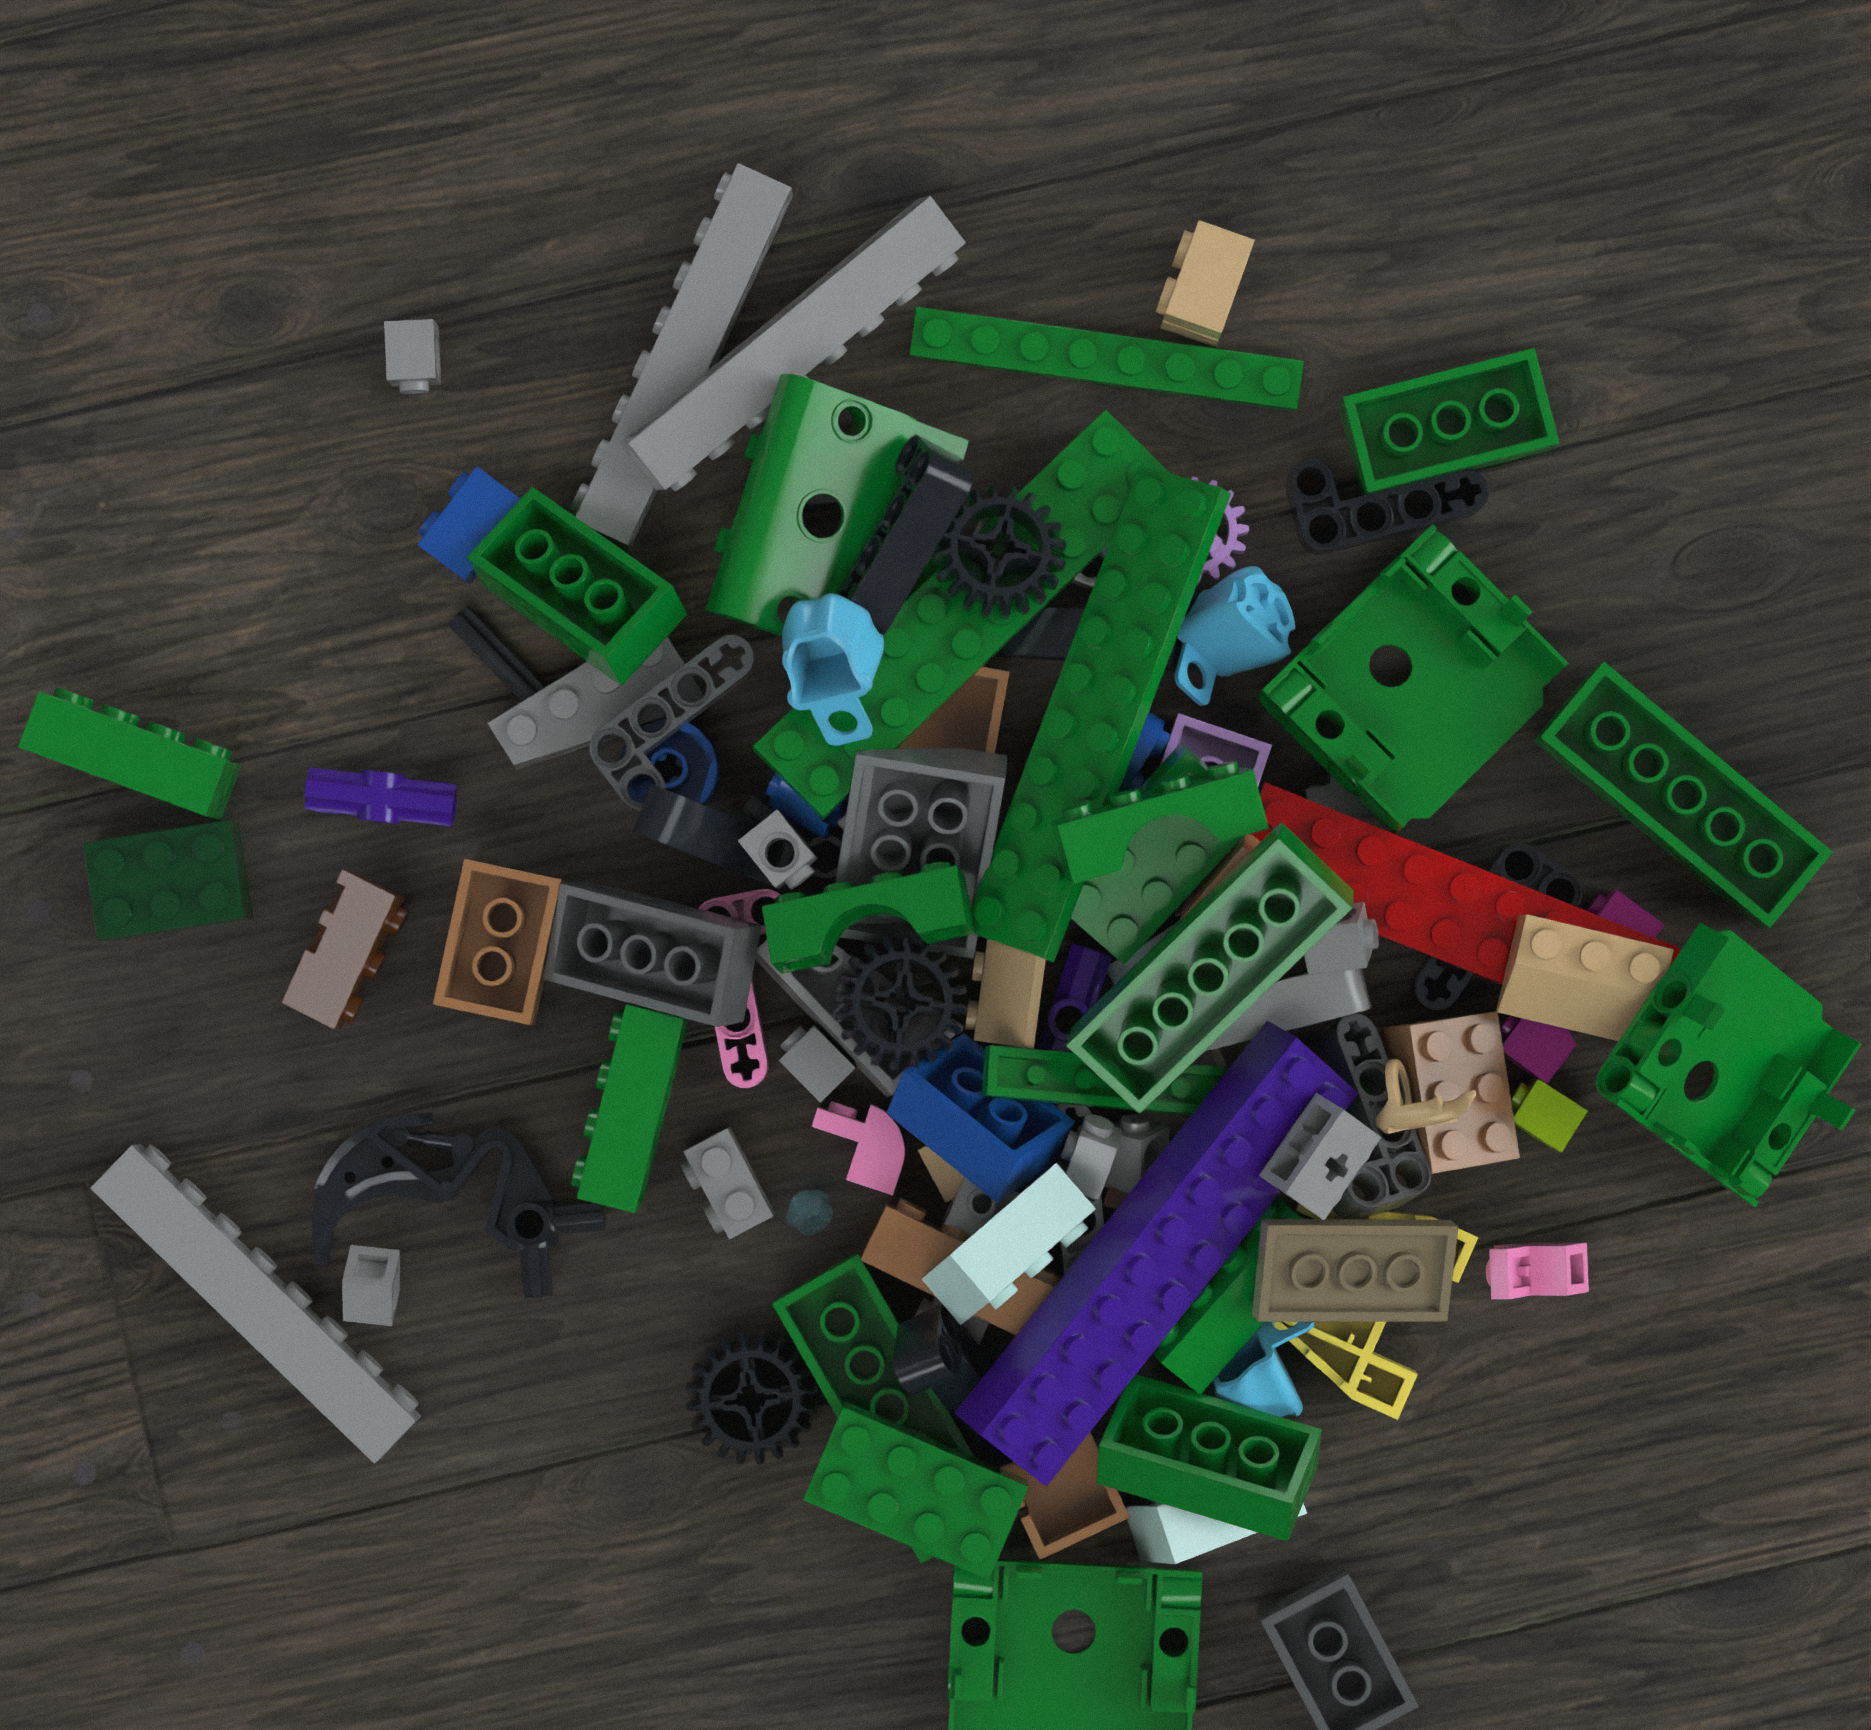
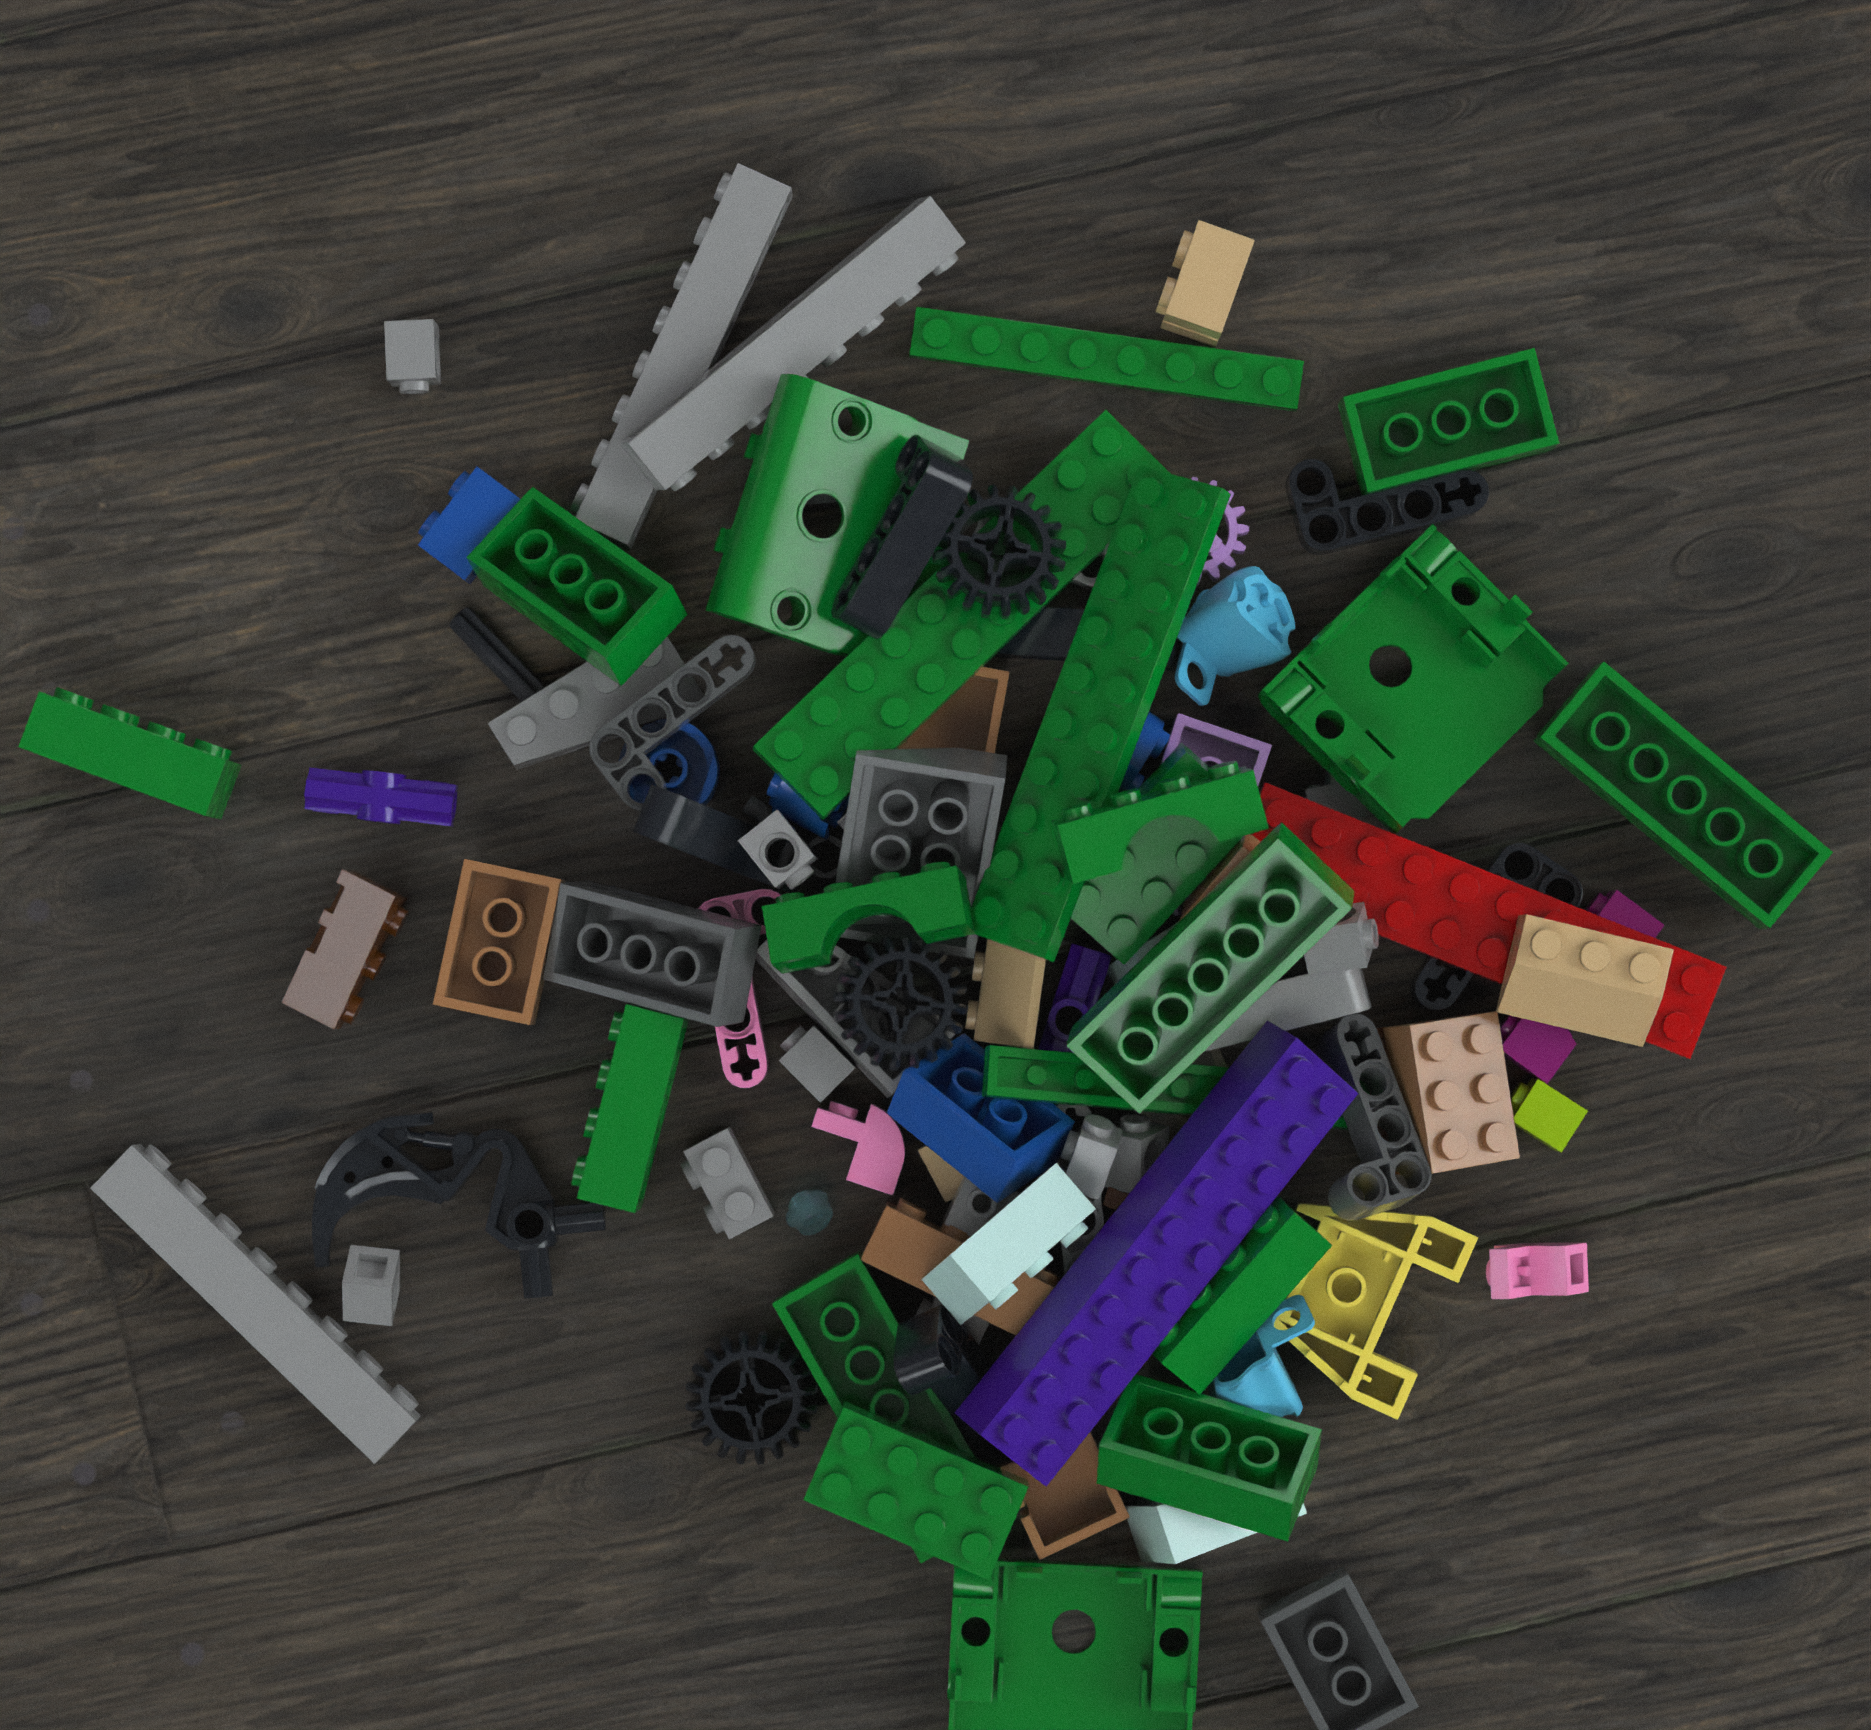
(167, 880): dark green brick -> none
(831, 661): medium azure piece -> none
(1320, 1156): light grey brick -> none
(1354, 1270): dark tan plate -> none
(1405, 1115): tan piece -> none
(1767, 1056): green piece -> none

